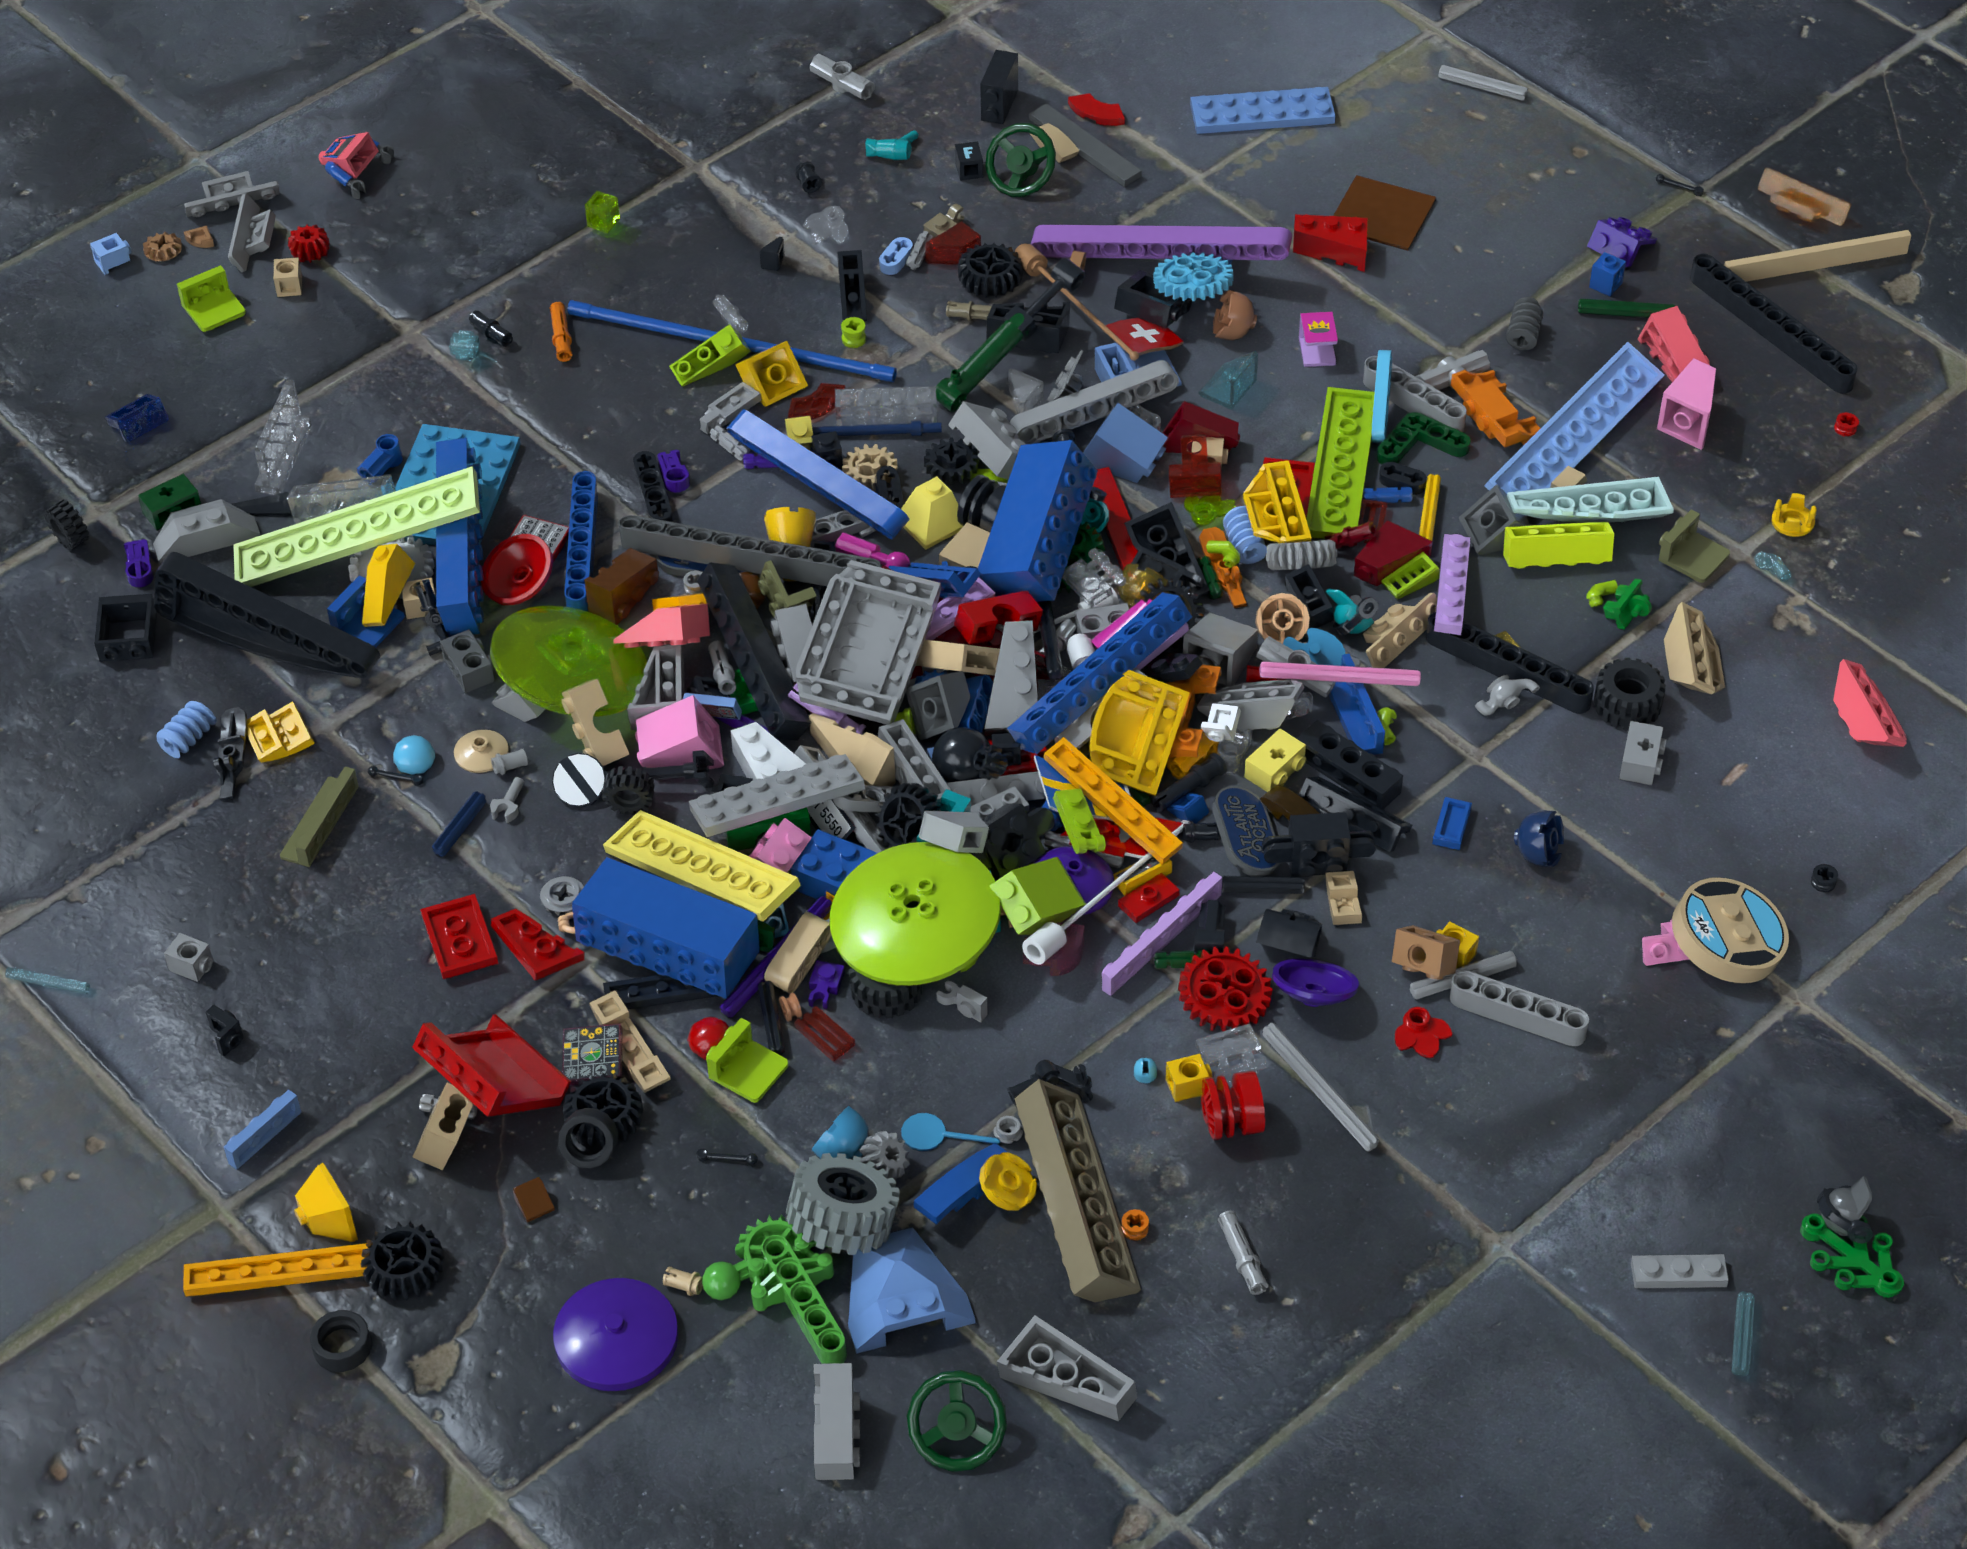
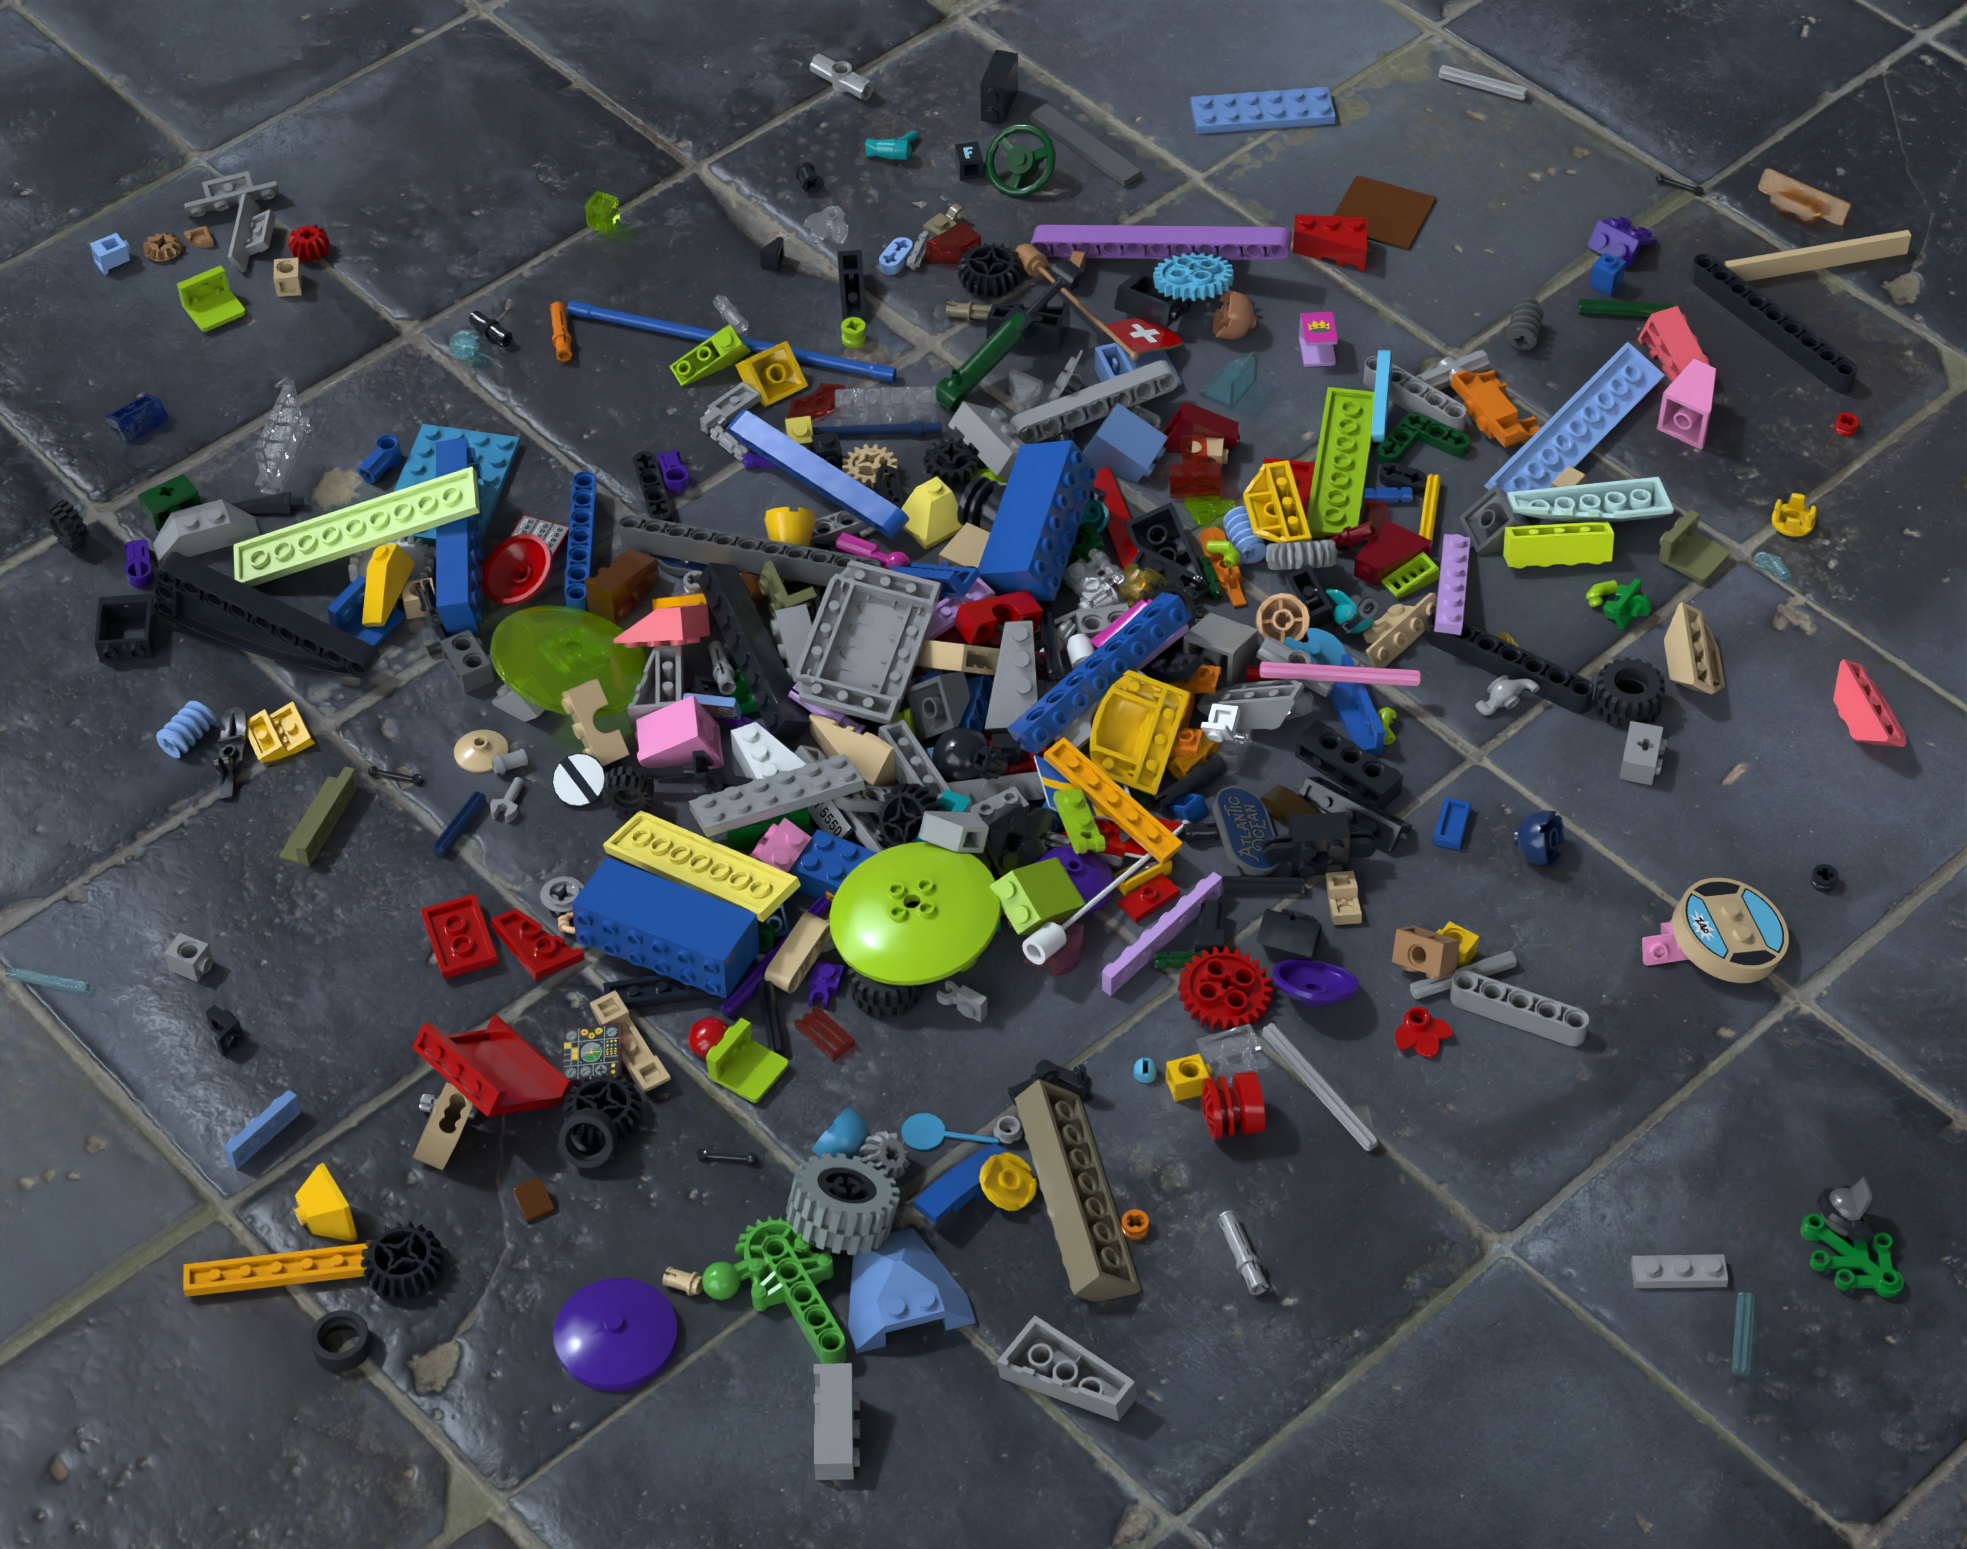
(304, 498): clear brick -> none
(350, 156): torso -> none
(413, 755): medium azure hair -> none
(790, 1007): nougat bush -> none
(957, 1420): dark green piece -> none
(1063, 146): tan slope -> none
(1103, 113): red tile -> none
(1275, 760): light yellow brick -> none

